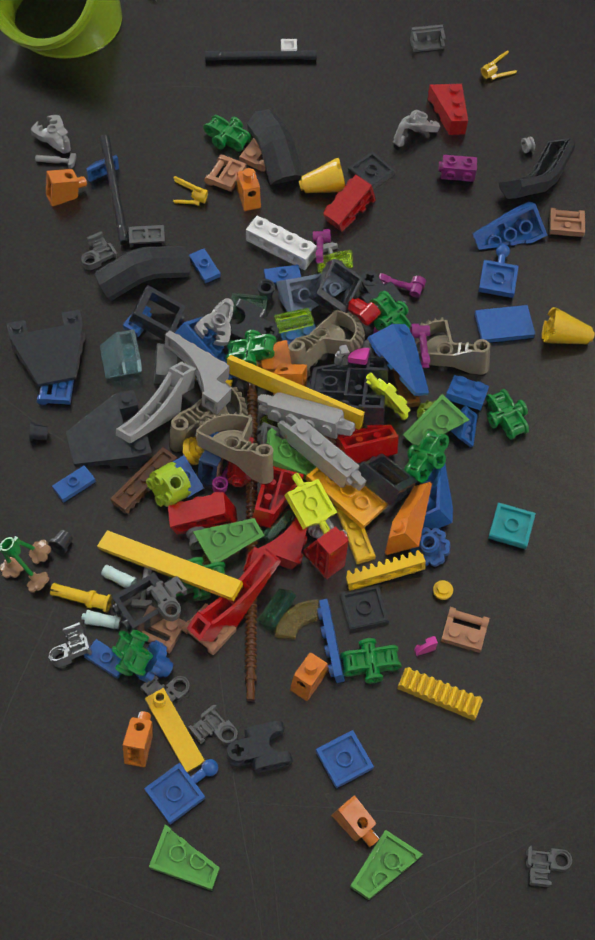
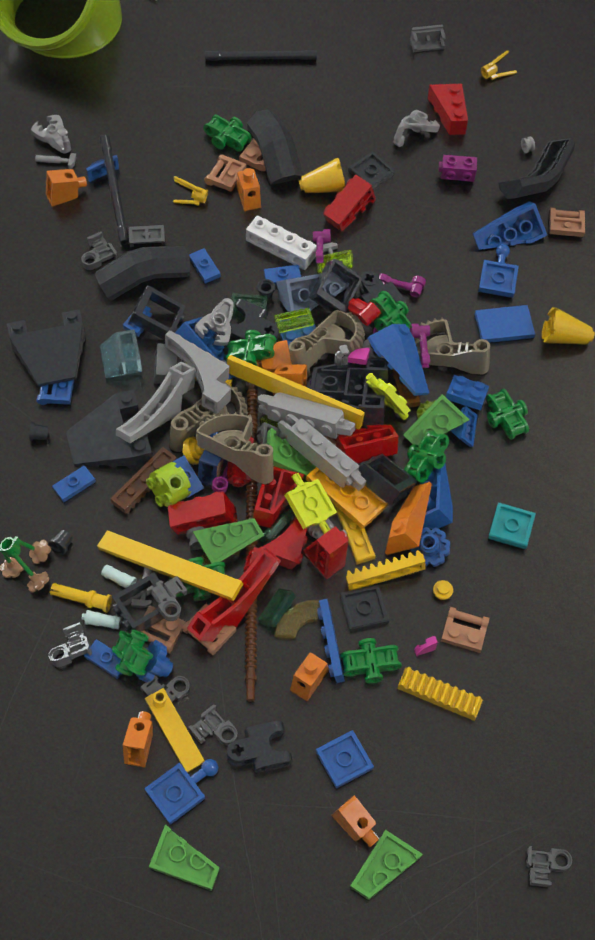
(288, 44): white tile -> none

